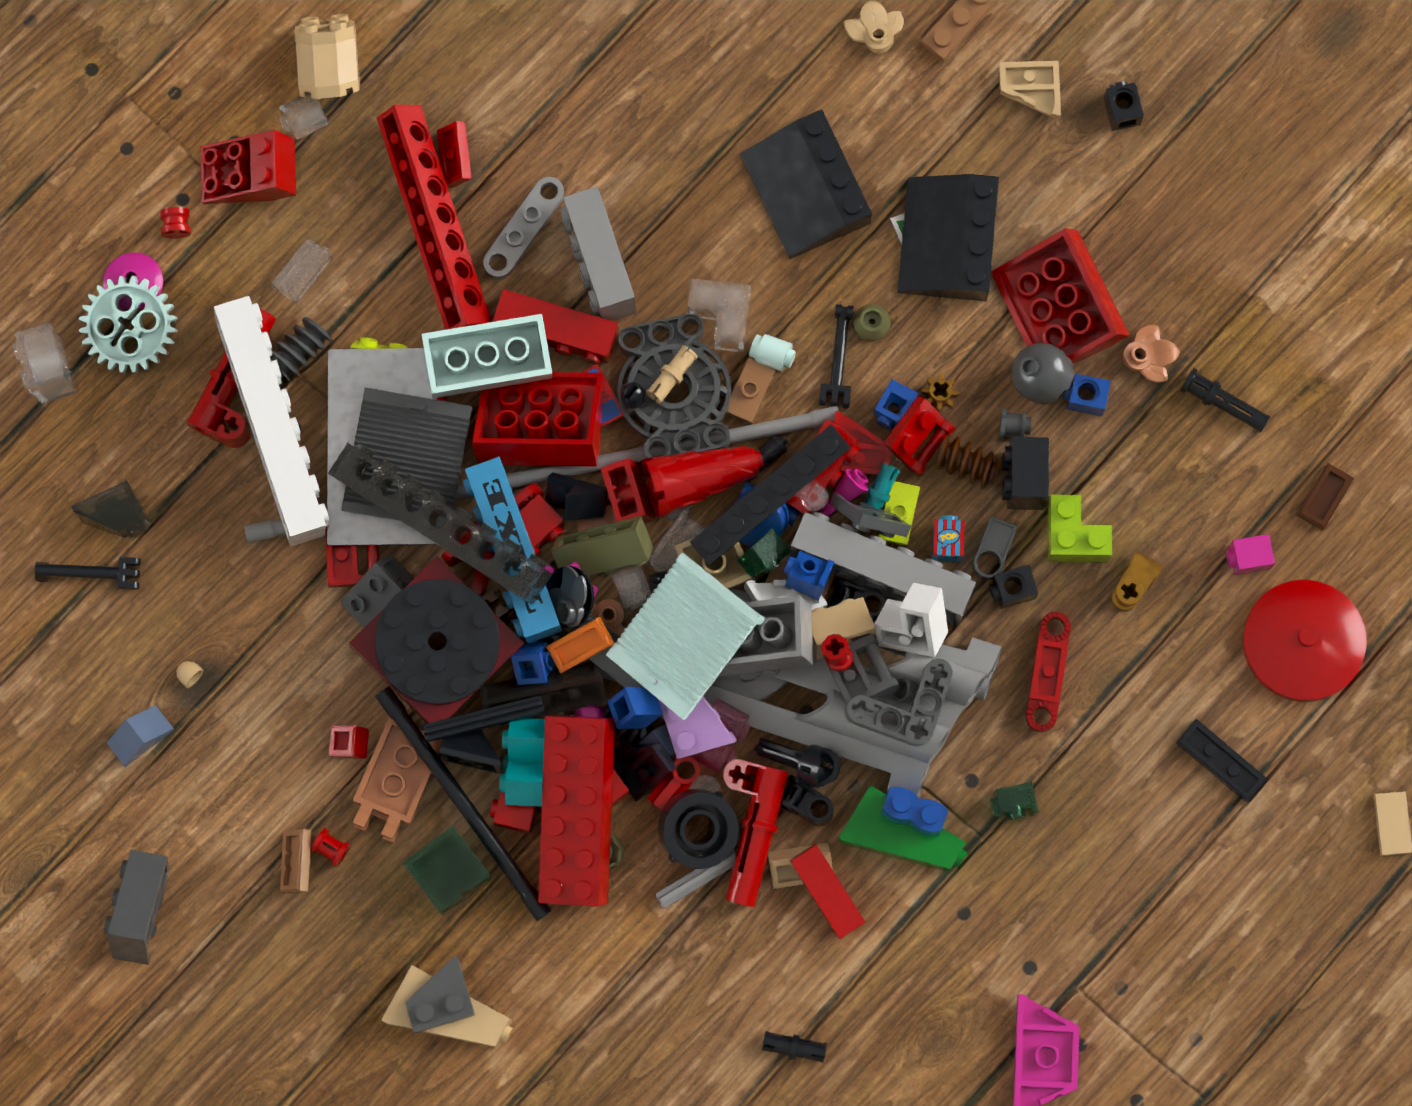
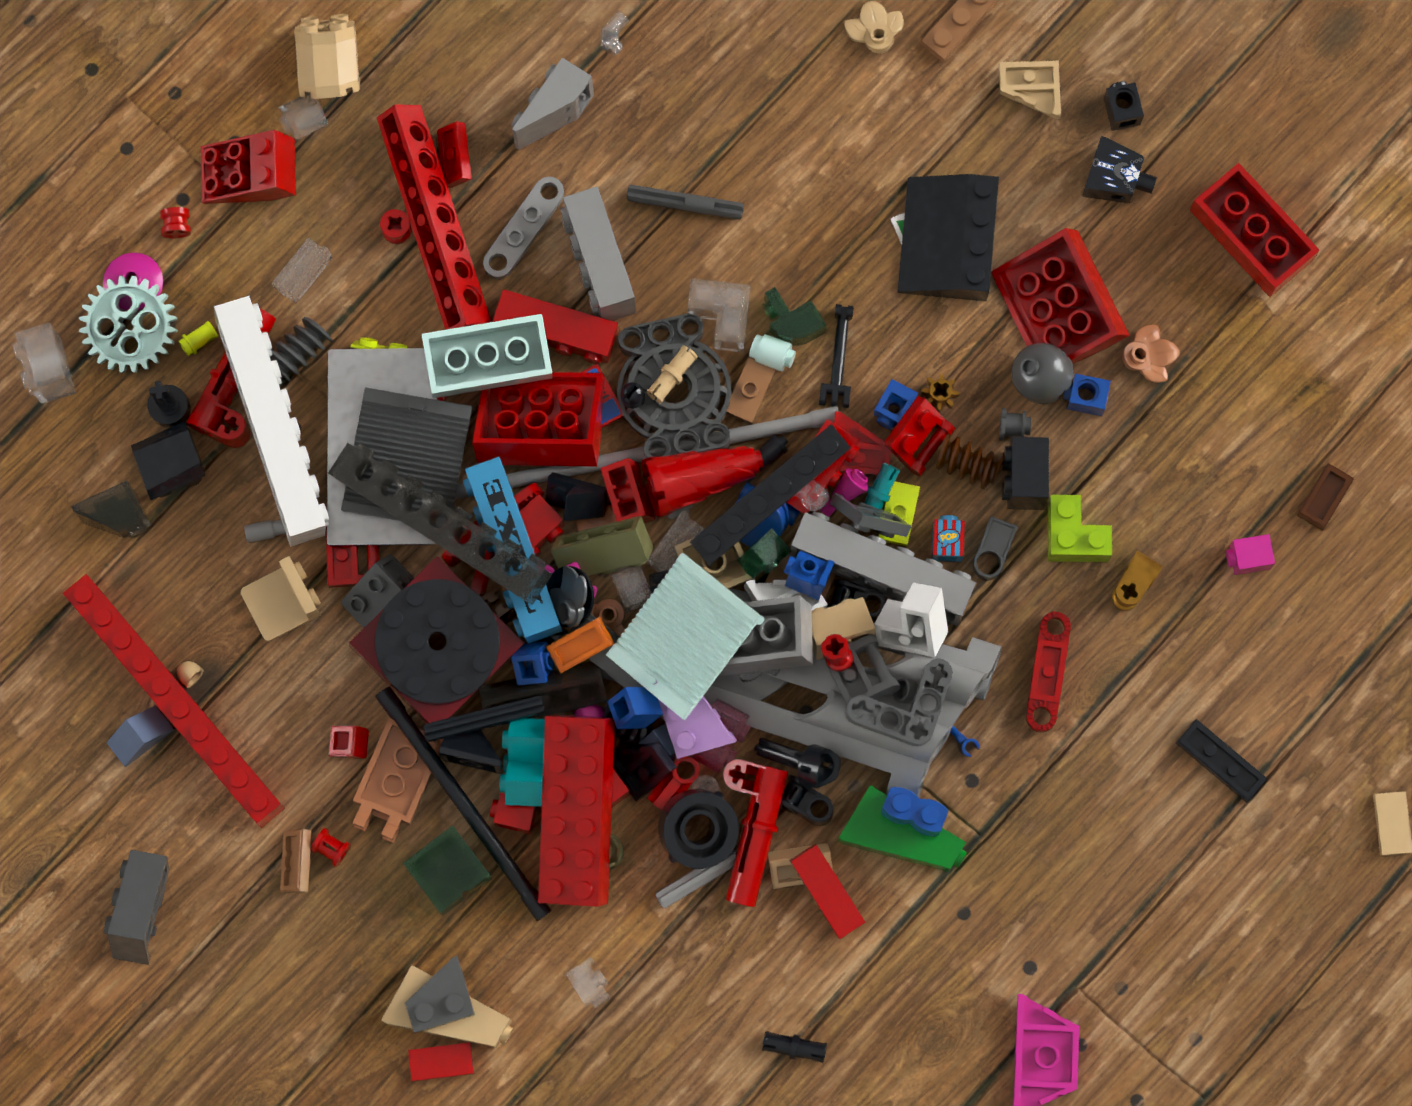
(44, 569): black hinge -> none
(168, 405): none -> black piece
(168, 461): none -> black slope
(174, 701): none -> red brick
(198, 338): none -> neon yellow pin
(281, 600): none -> tan bracket
(399, 232): none -> red wheel
(441, 1062): none -> red tile
(554, 104): none -> light grey slope
(589, 984): none -> clear brick
(610, 35): none -> clear arm
(685, 202): none -> dark grey axle
(795, 326): none -> clear green brick
(806, 185): black slope -> none
(871, 331): olive plate -> none
(962, 740): none -> blue hand
(1014, 801): clear green brick -> none
(1025, 580): black brick -> none
(1116, 173): none -> black torso
(1254, 230): none -> red brick
(1257, 420): black pin -> none
(1304, 640): red dish -> none

